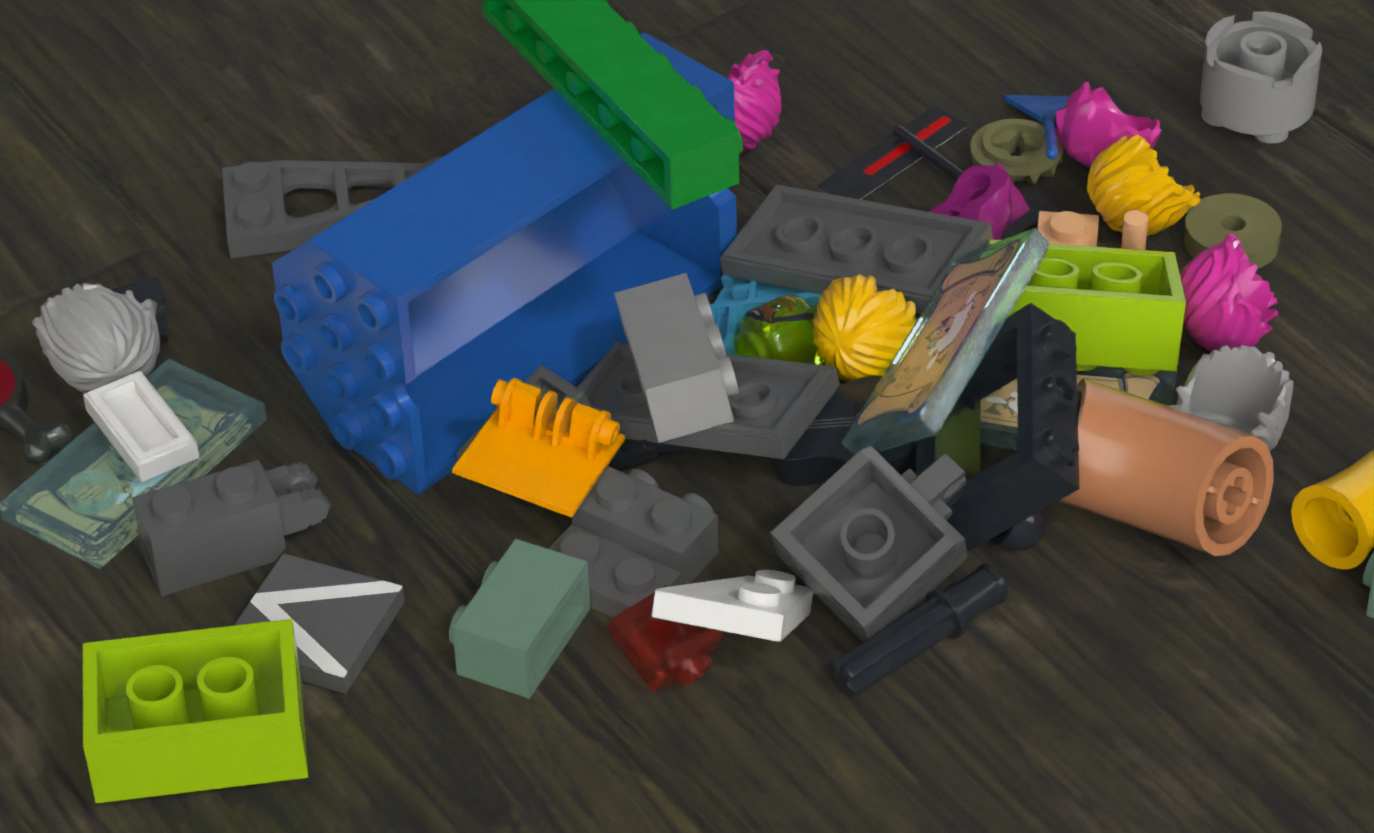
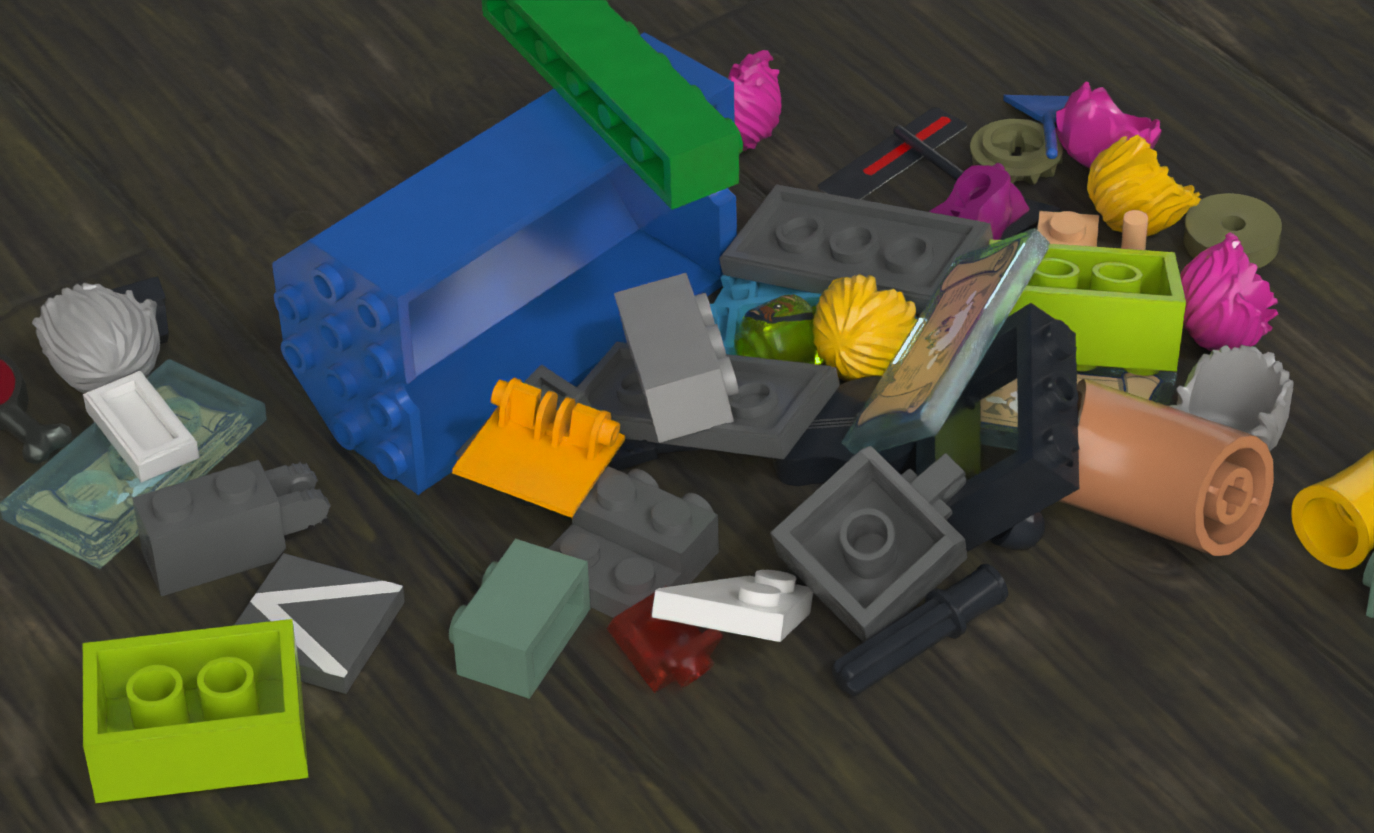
(258, 190): dark grey plate -> none
(1260, 75): light grey brick -> none

